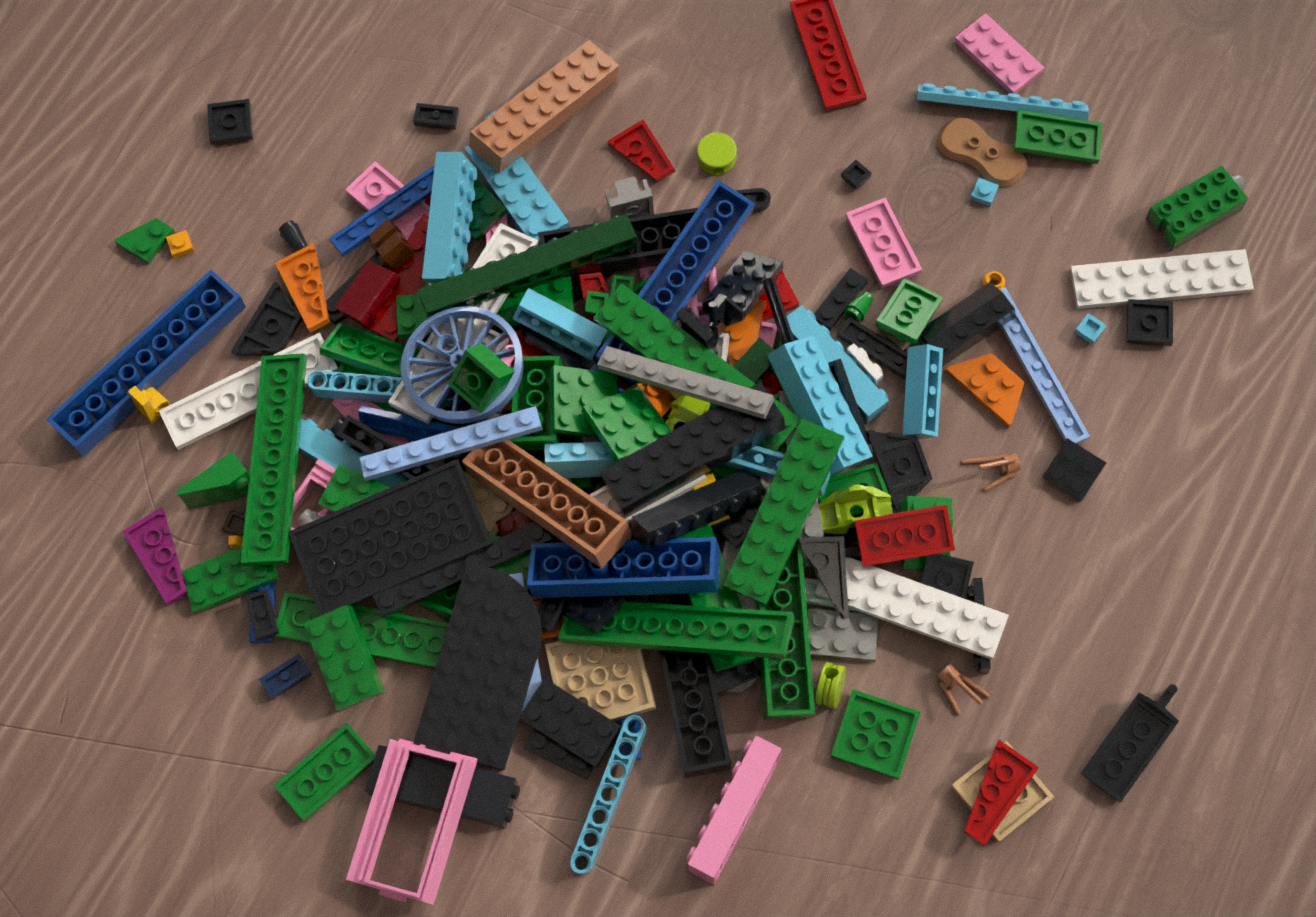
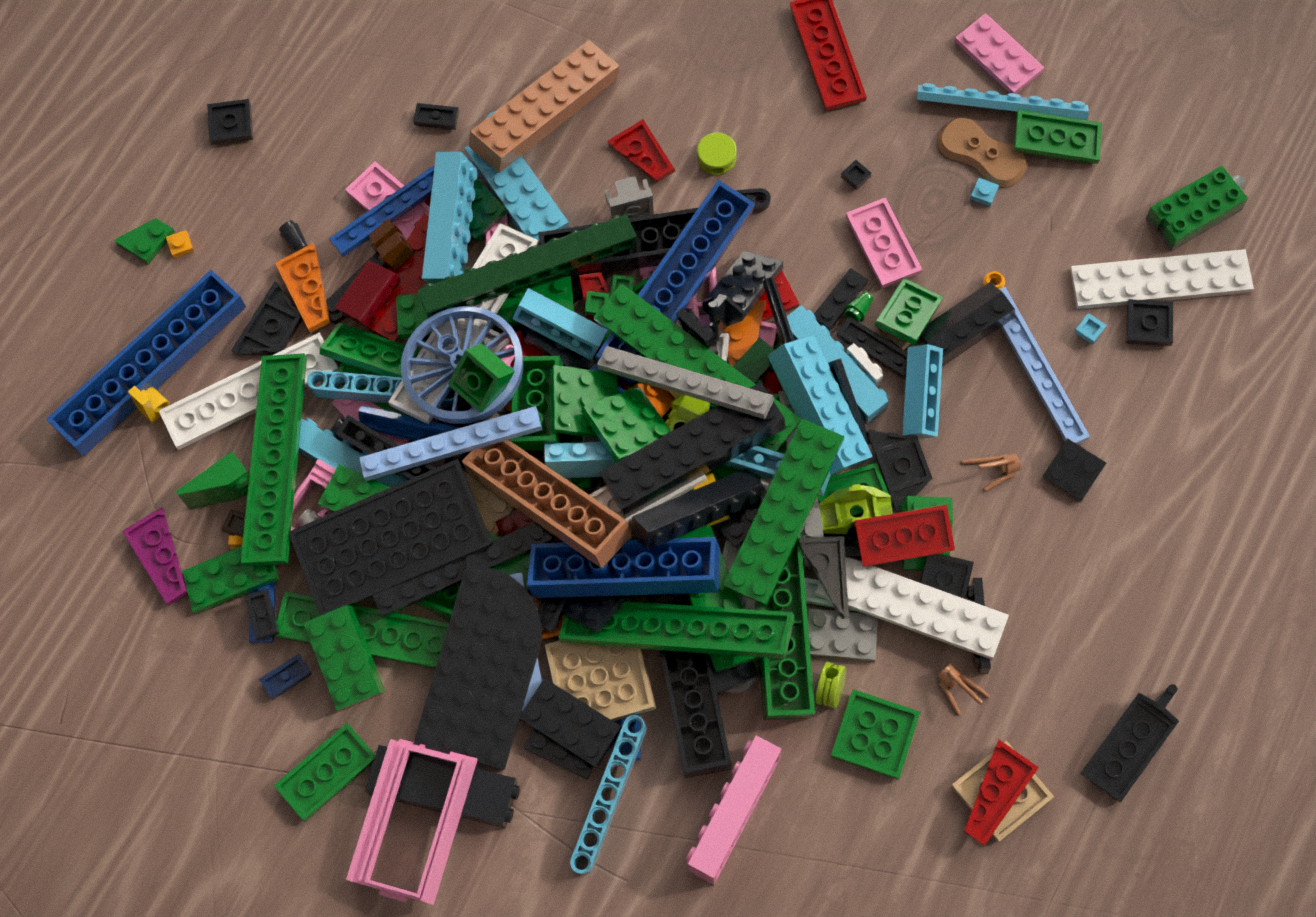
(990, 385): orange wing -> none

